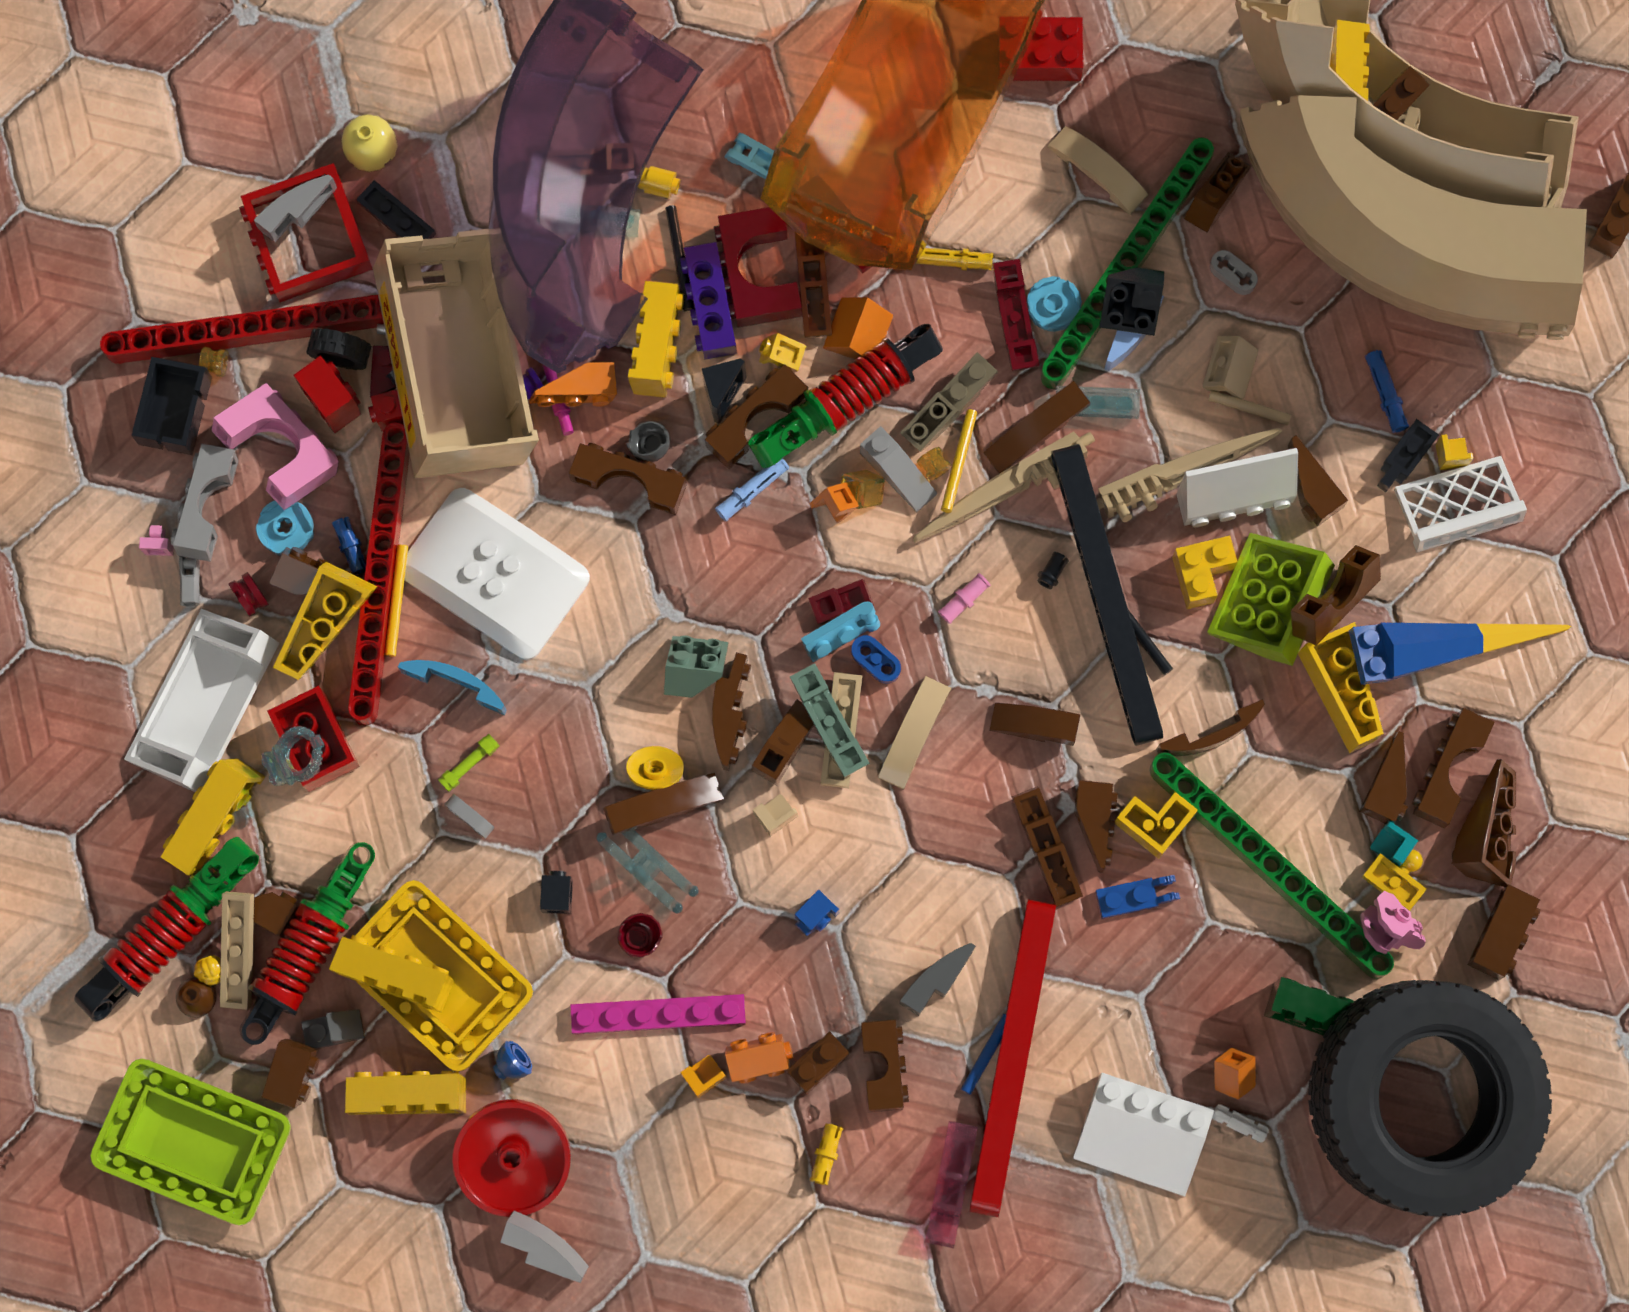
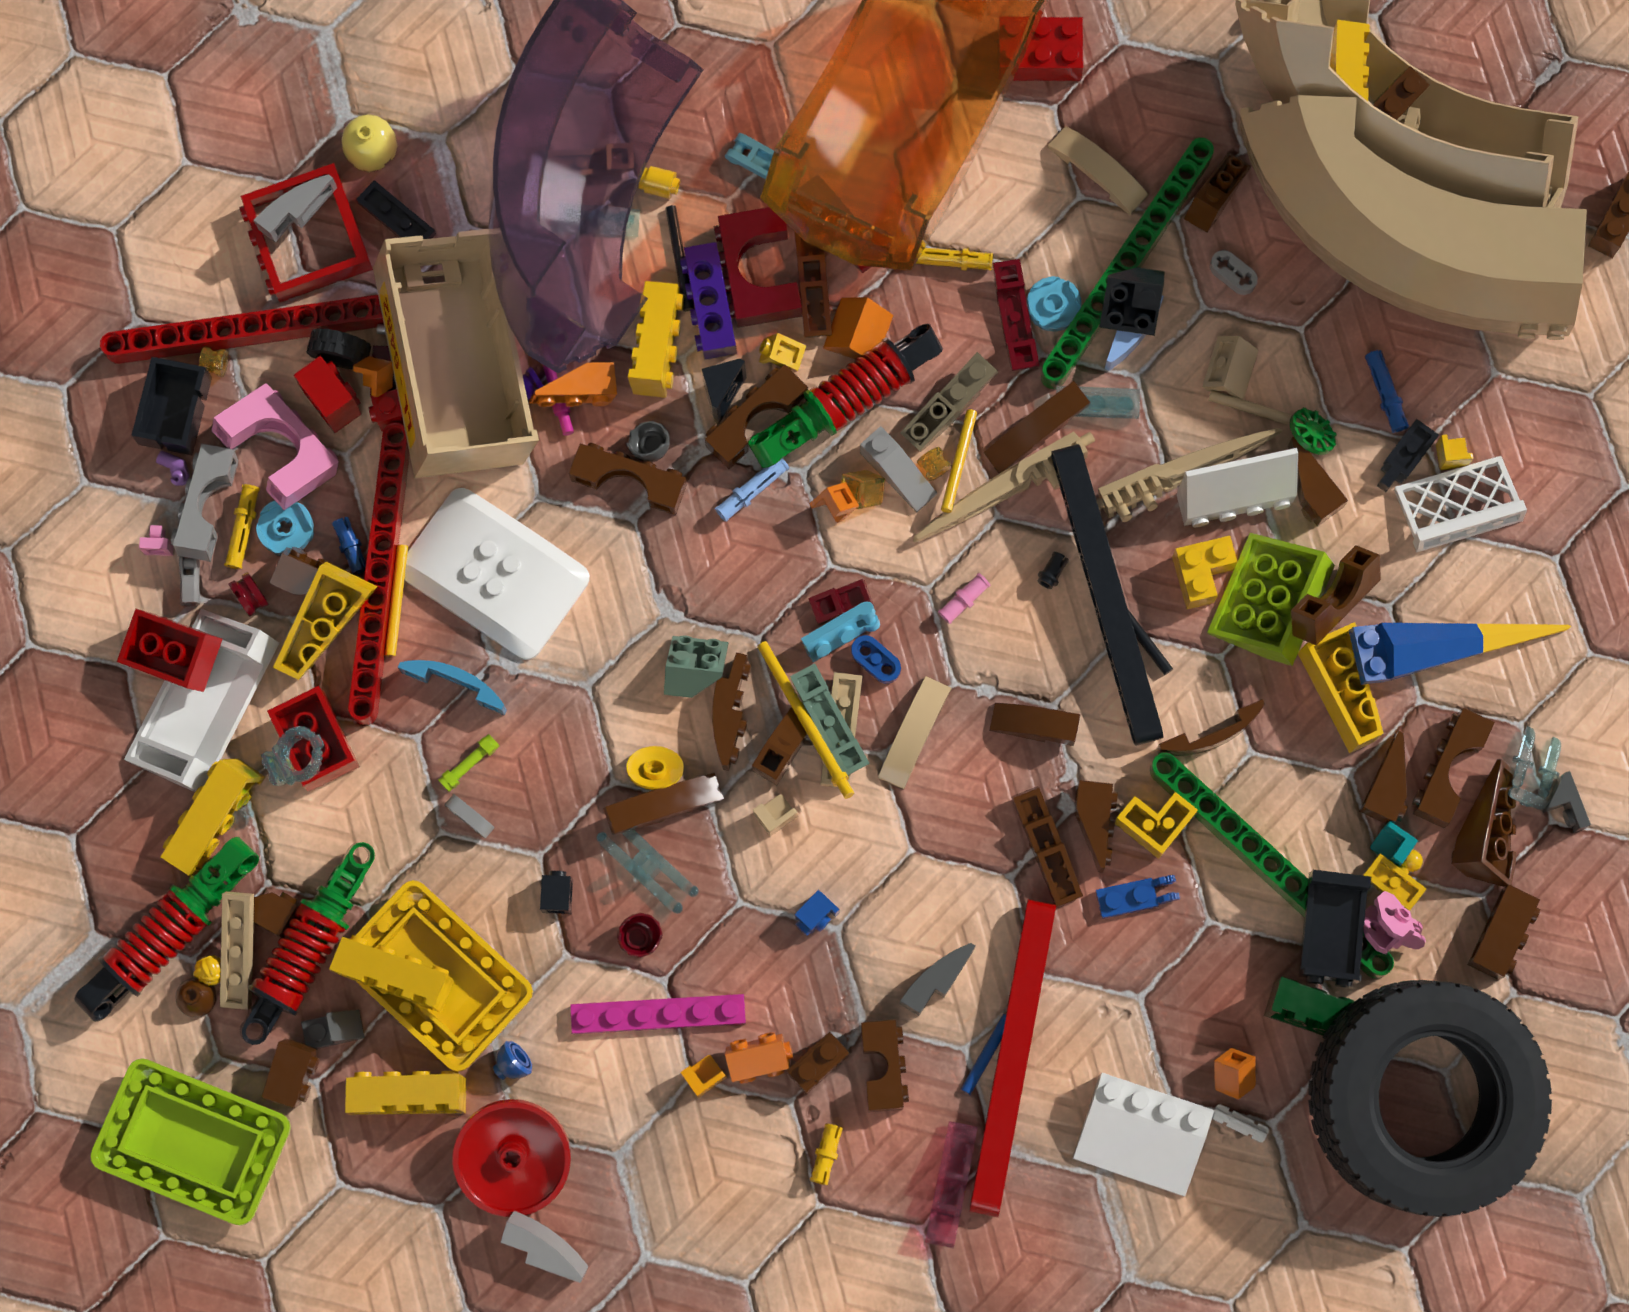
(169, 650): none -> red brick
(177, 467): none -> medium lavender arm
(242, 526): none -> yellow pin
(376, 374): none -> orange panel
(839, 778): none -> yellow bar
(1312, 432): none -> green wheel
(1333, 928): none -> black panel
(1548, 771): none -> clear light blue piece
(1567, 795): none -> dark grey slope

